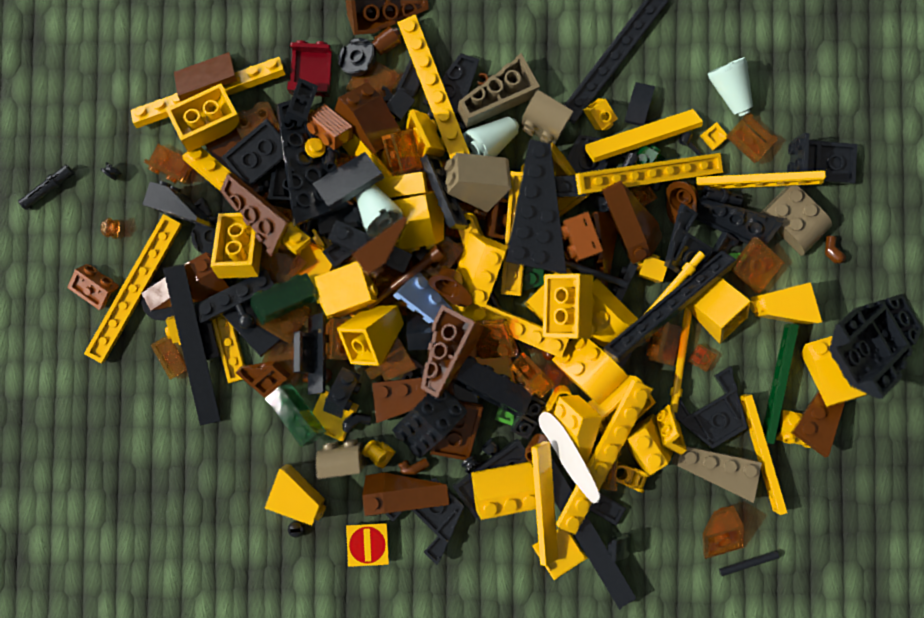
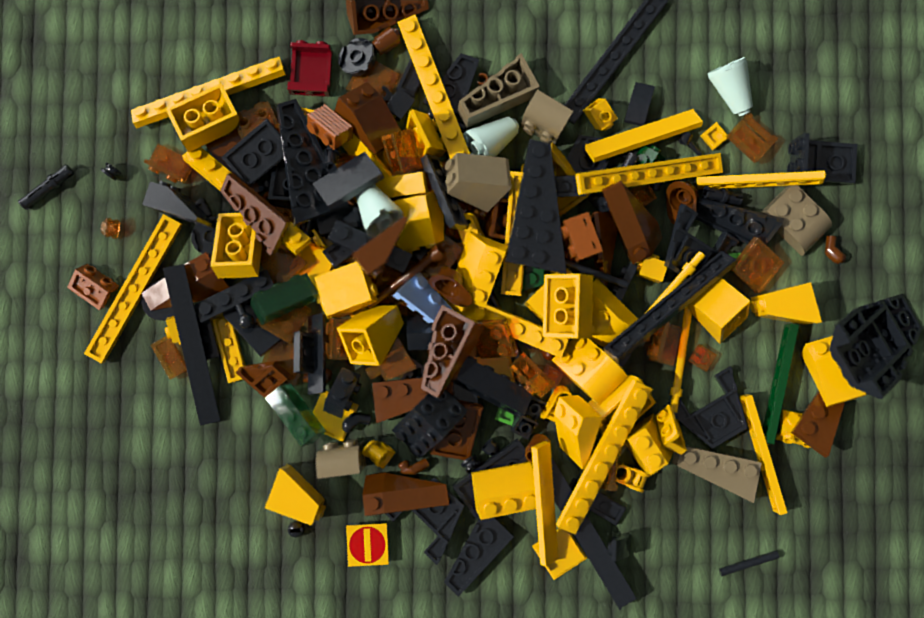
(204, 76): reddish brown tile -> none
(300, 102): black hinge -> none
(315, 147): yellow plate -> none
(479, 550): none -> black wing
(568, 455): white sticker -> none
(723, 533): clear orange slope -> none

